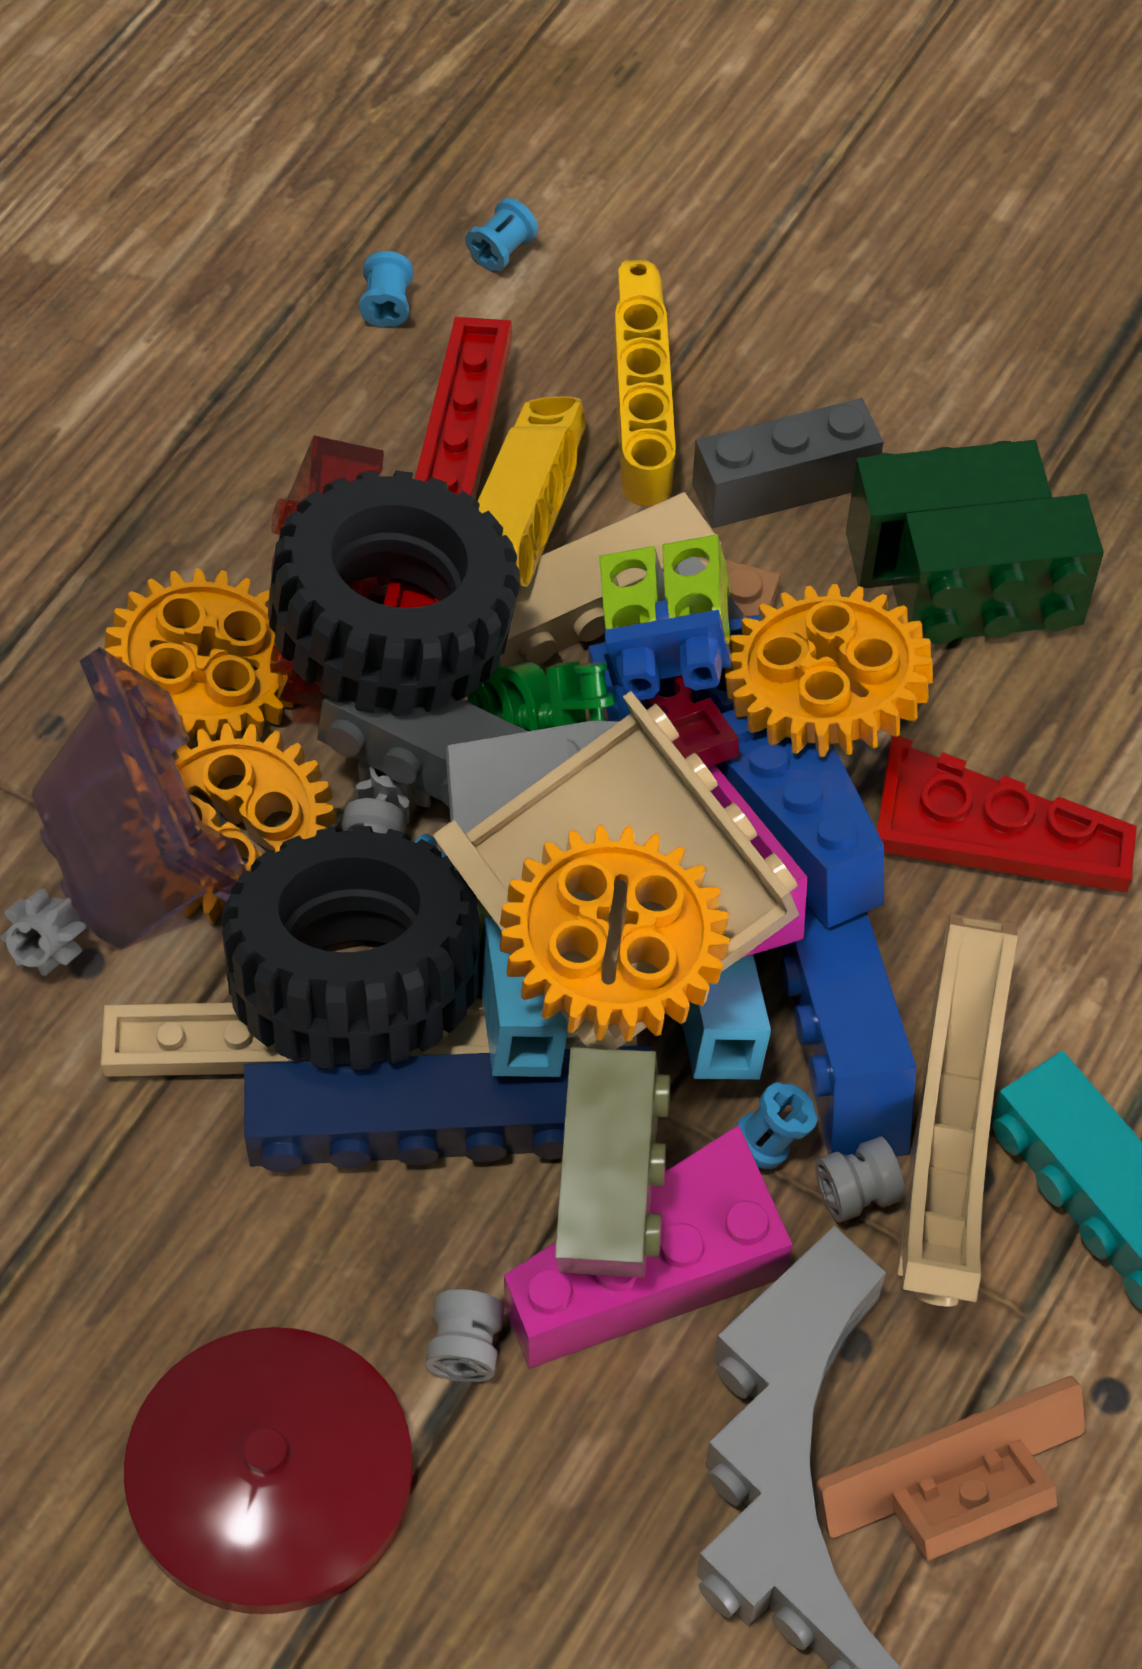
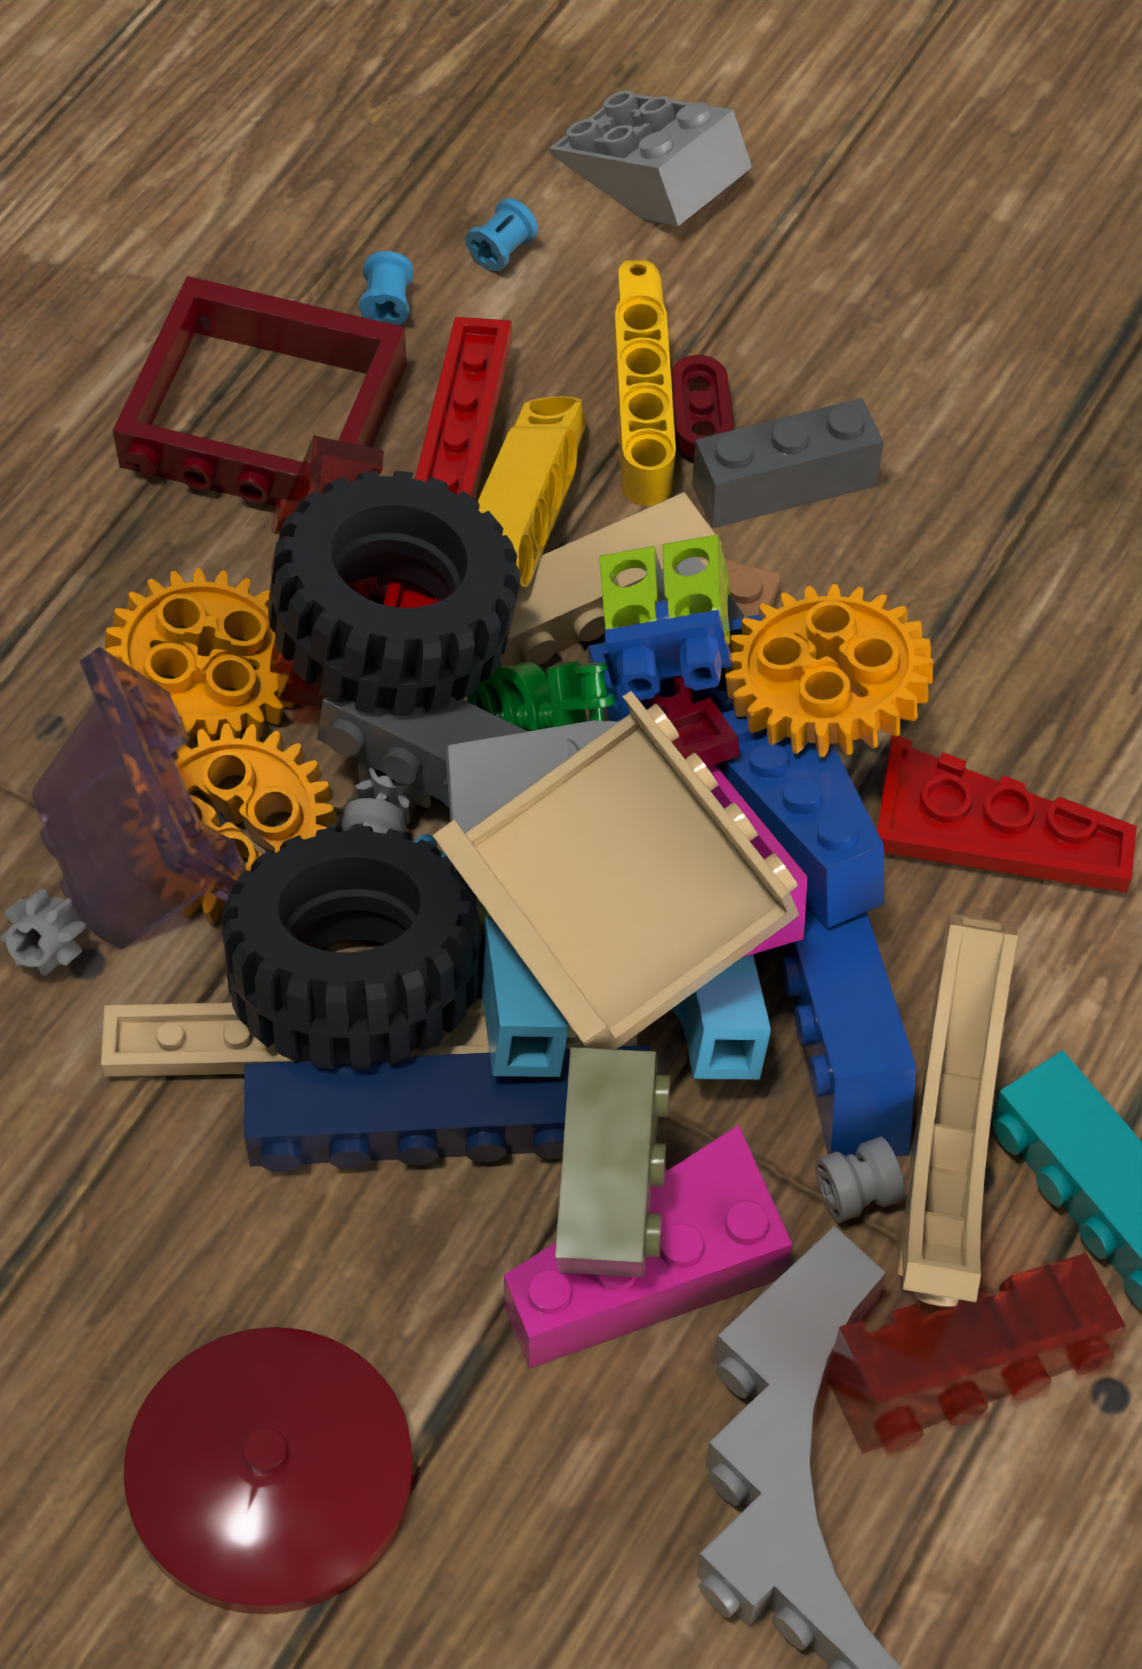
(269, 325): none -> dark red window
(464, 1335): light grey wheel -> none
(548, 921): light orange gear -> none
(656, 154): none -> light grey slope
(702, 411): none -> dark red plate
(783, 1132): dark azure bush -> none
(935, 479): dark green brick -> none
(962, 1476): nougat bracket -> none
(972, 1353): none -> clear red wedge
(998, 567): dark green brick -> none

